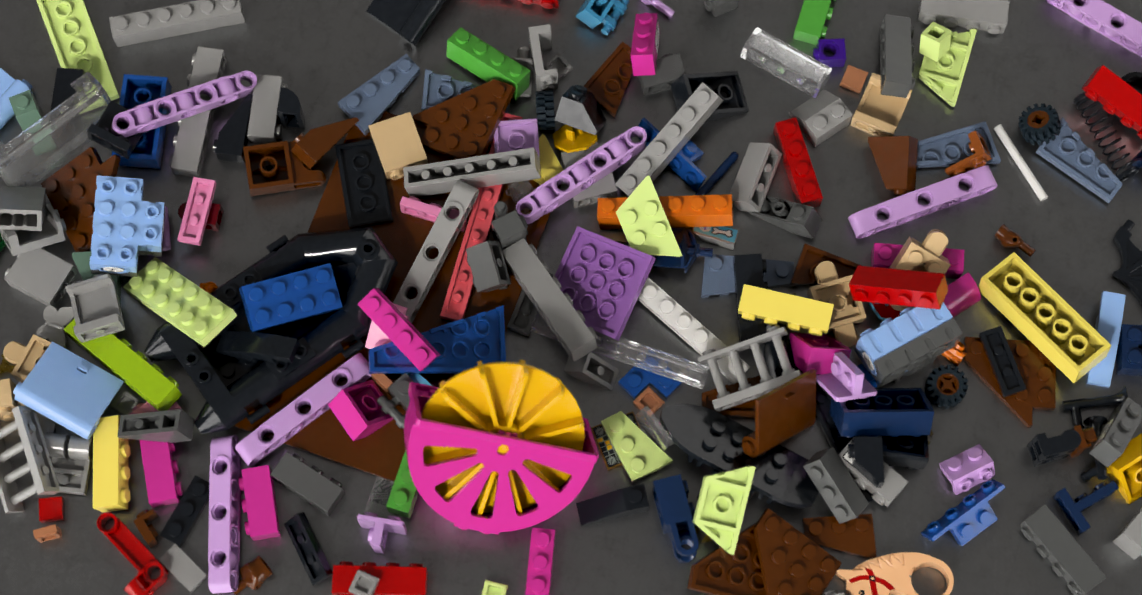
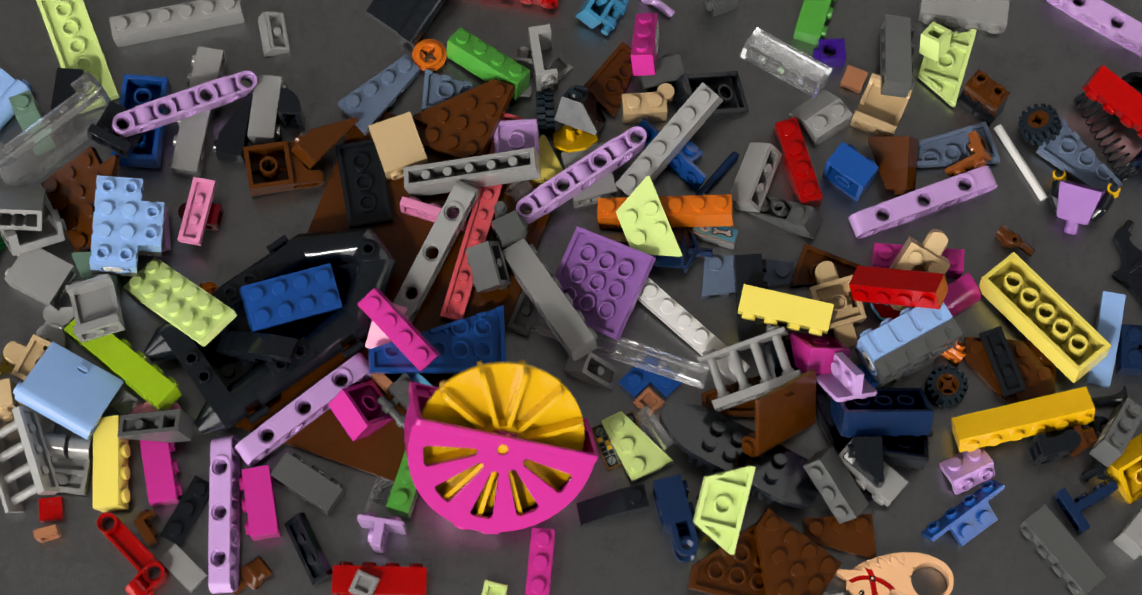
(273, 33): none -> light grey slope
(429, 46): none -> orange gear
(648, 105): none -> tan hinge
(850, 171): none -> blue brick
(987, 92): none -> reddish brown hips
(1023, 419): none -> yellow brick
(1079, 202): none -> medium lavender torso

